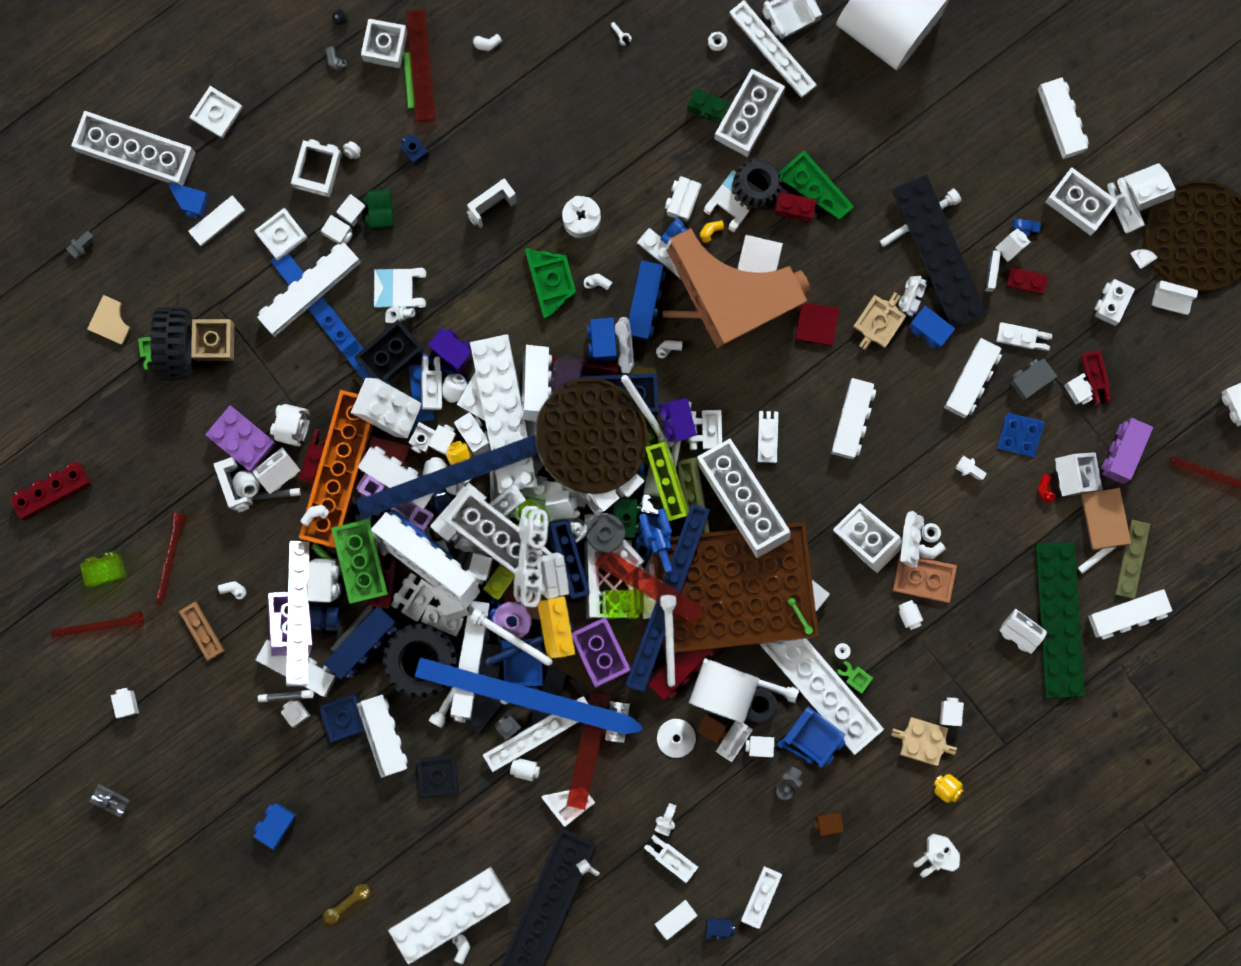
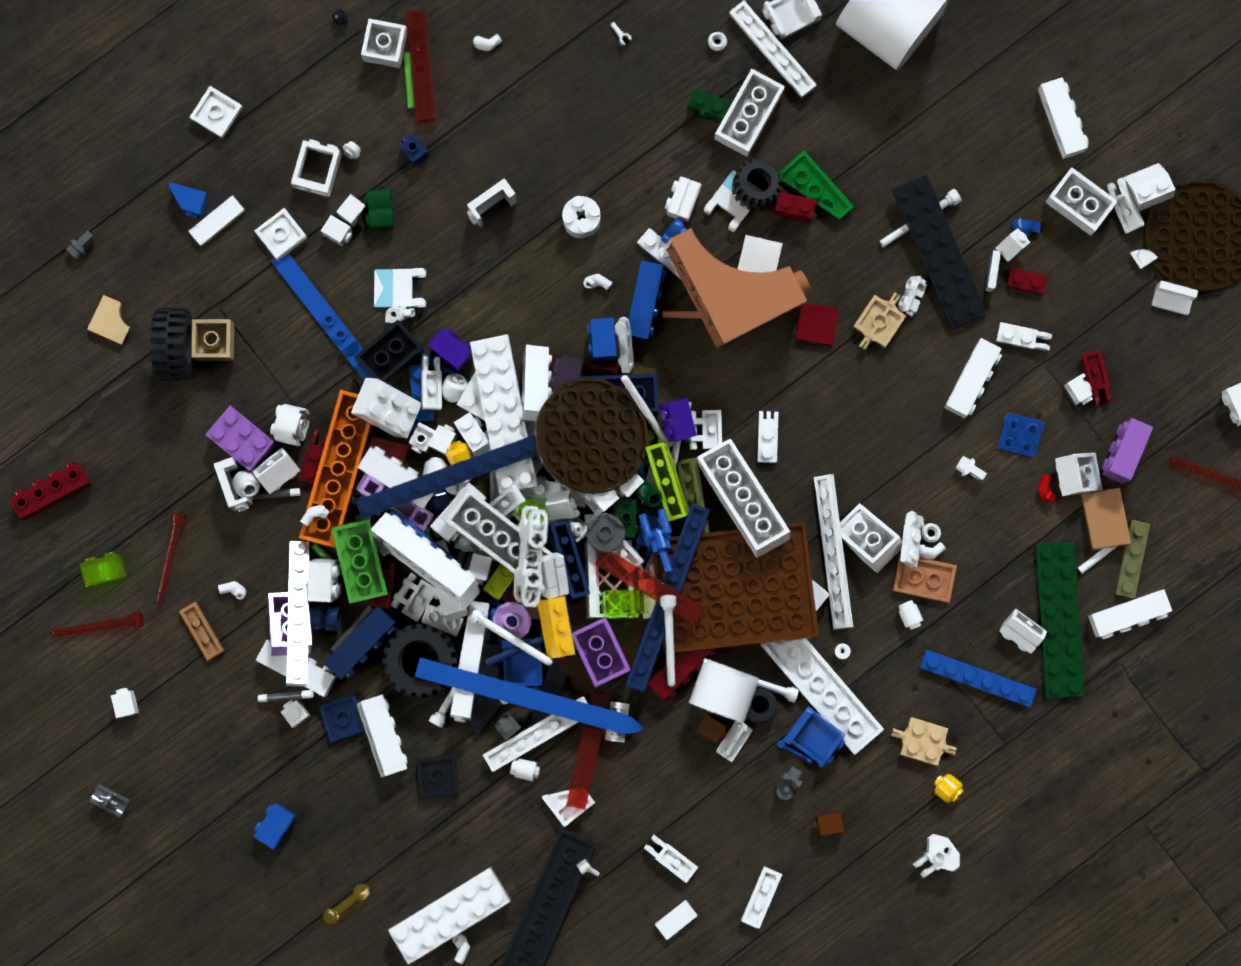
(133, 149): white brick -> none
(145, 351): bright green plate -> none
(308, 289): white brick -> none
(333, 61): dark grey arm -> none
(551, 279): green wing -> none
(649, 495): none -> dark green brick
(665, 824): white piece -> none
(666, 734): white dish -> none
(667, 346): white arm -> none
(708, 230): yellow arm -> none
(719, 928): dark blue brick -> none
(760, 746): white brick -> none
(808, 630): bright green hinge -> none
(833, 551): none -> white tile
(852, 419): white brick -> none
(857, 678): bright green plate -> none
(931, 328): blue brick -> none
(951, 712): white brick -> none
(978, 678): none -> blue plate
(1032, 379): dark grey brick -> none
(1114, 302): white brick -> none

